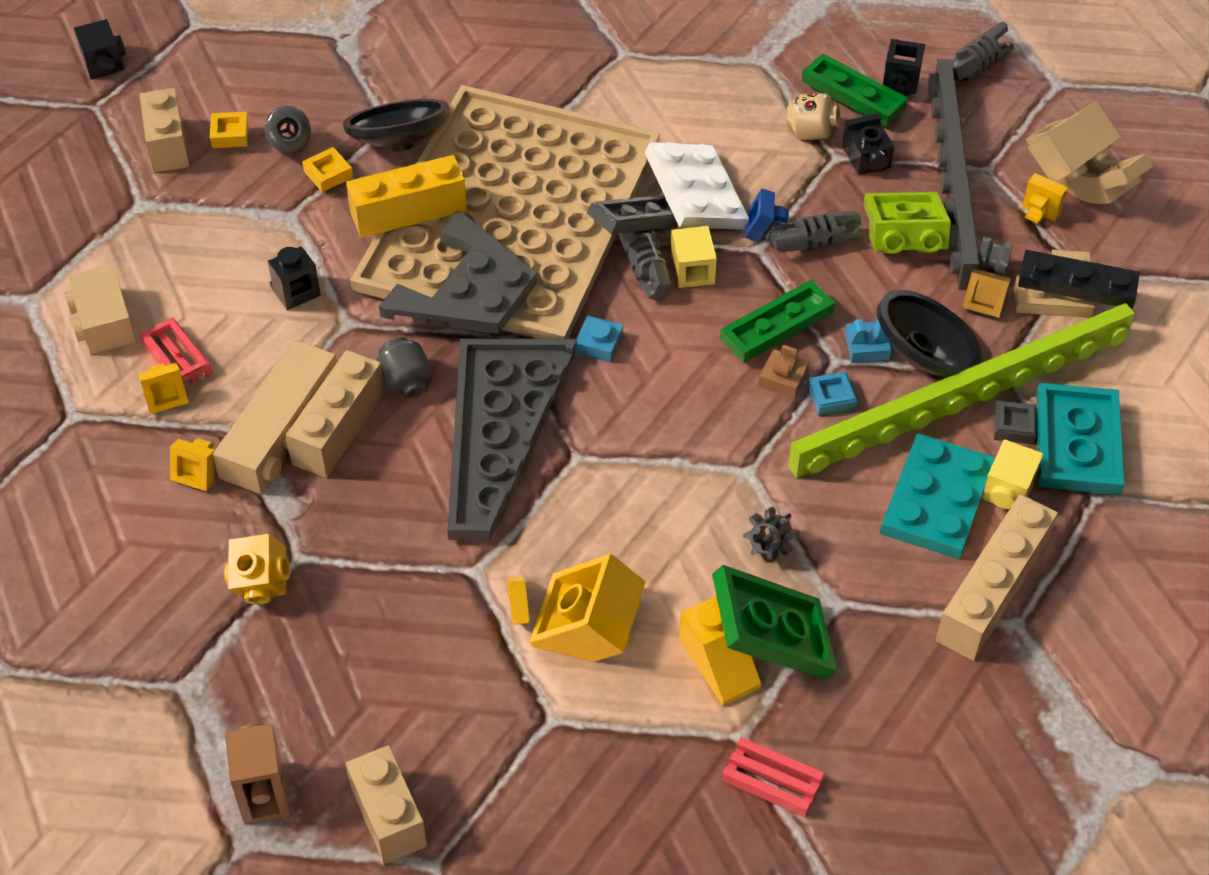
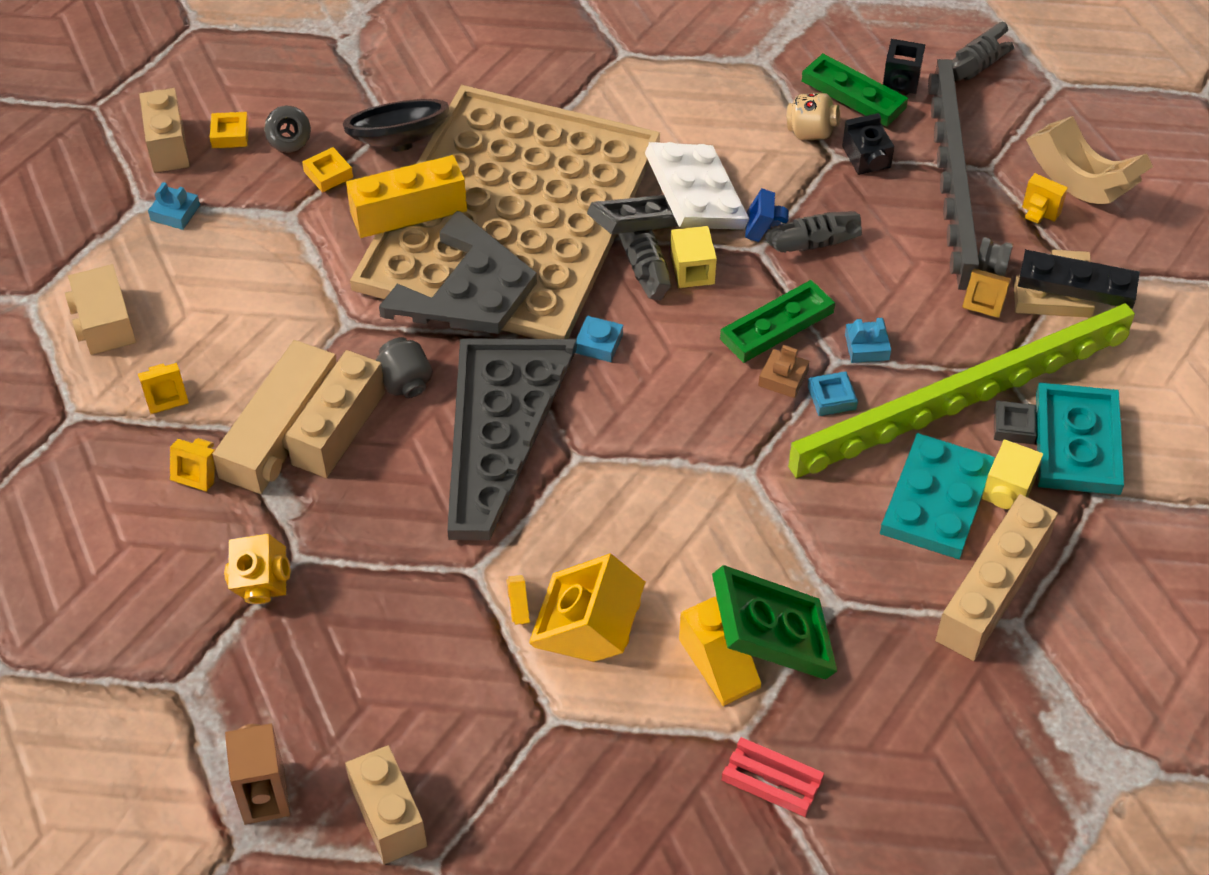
(100, 48): black brick -> none
(173, 206): none -> dark azure tile
(188, 372): coral tile -> none
(288, 268): black brick -> none
(764, 542): black gear -> none
(907, 222): lime plate -> none
(927, 333): black dish -> none
(1074, 143): tan brick -> none

